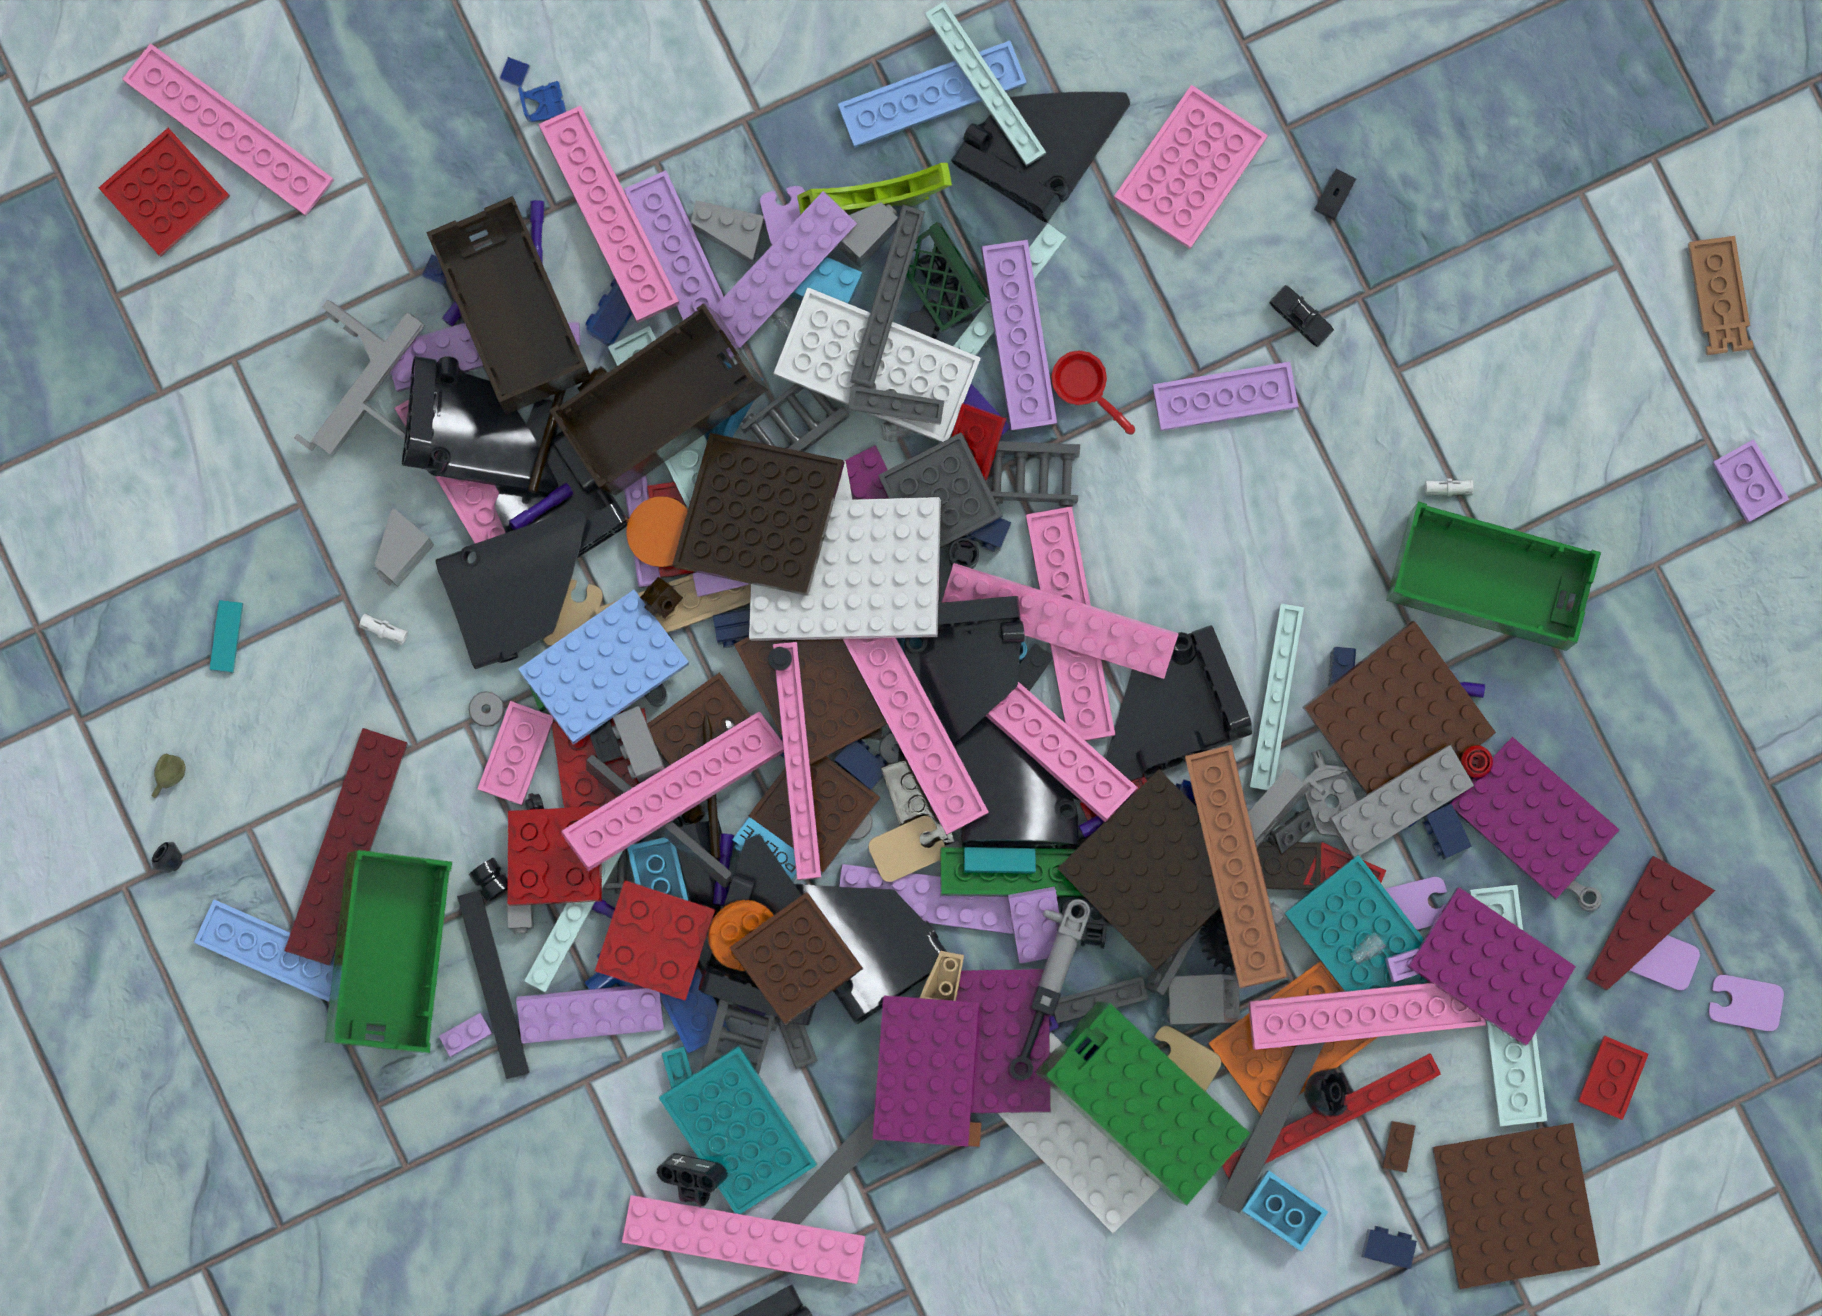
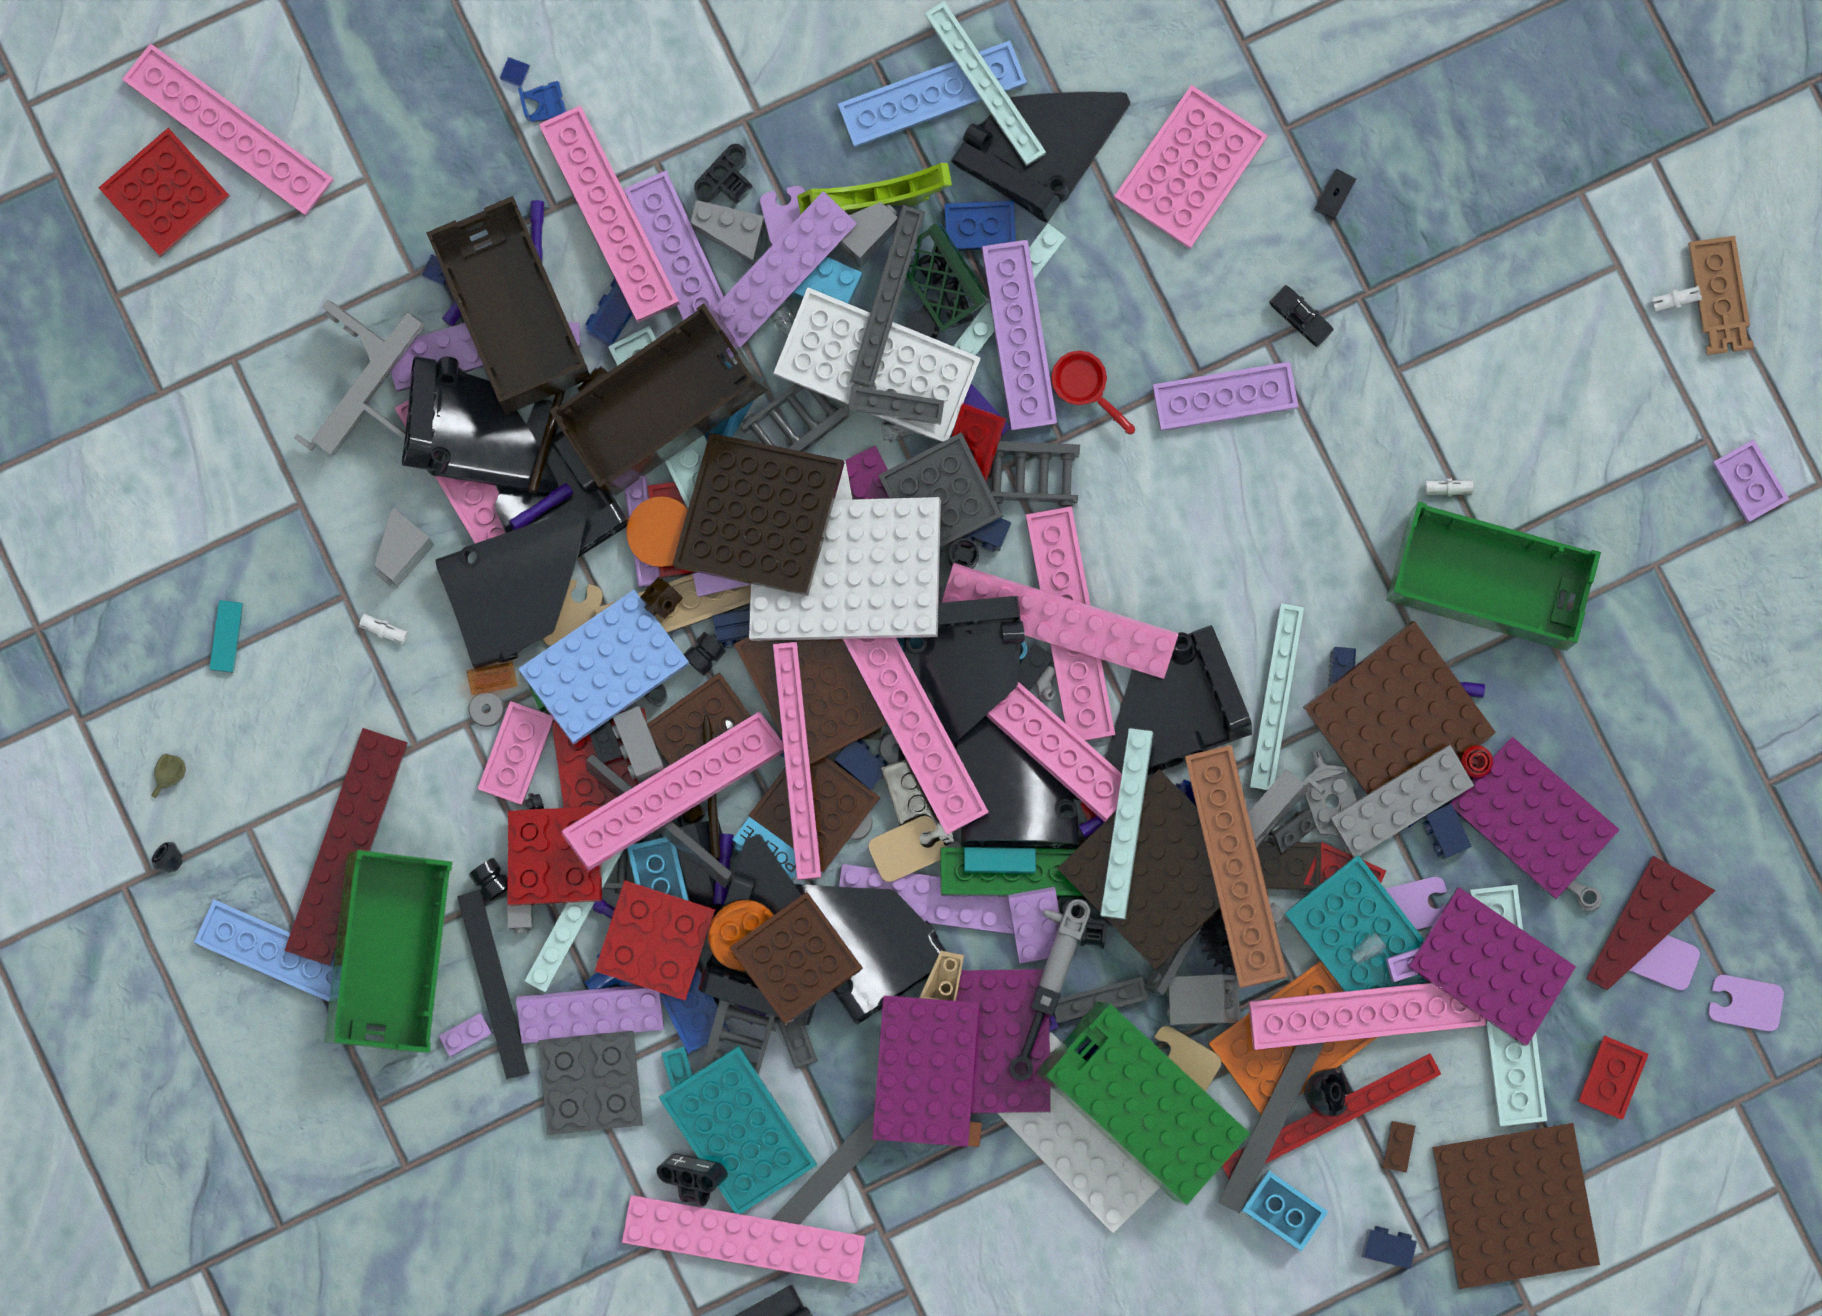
(492, 678): none -> clear orange plate
(590, 1082): none -> dark grey piece
(704, 653): none -> black wheel
(732, 184): none -> black beam
(779, 658): black plate -> none
(980, 223): none -> blue plate
(1044, 684): none -> light grey arm
(1127, 824): none -> light aqua plate
(1677, 298): none -> white pin

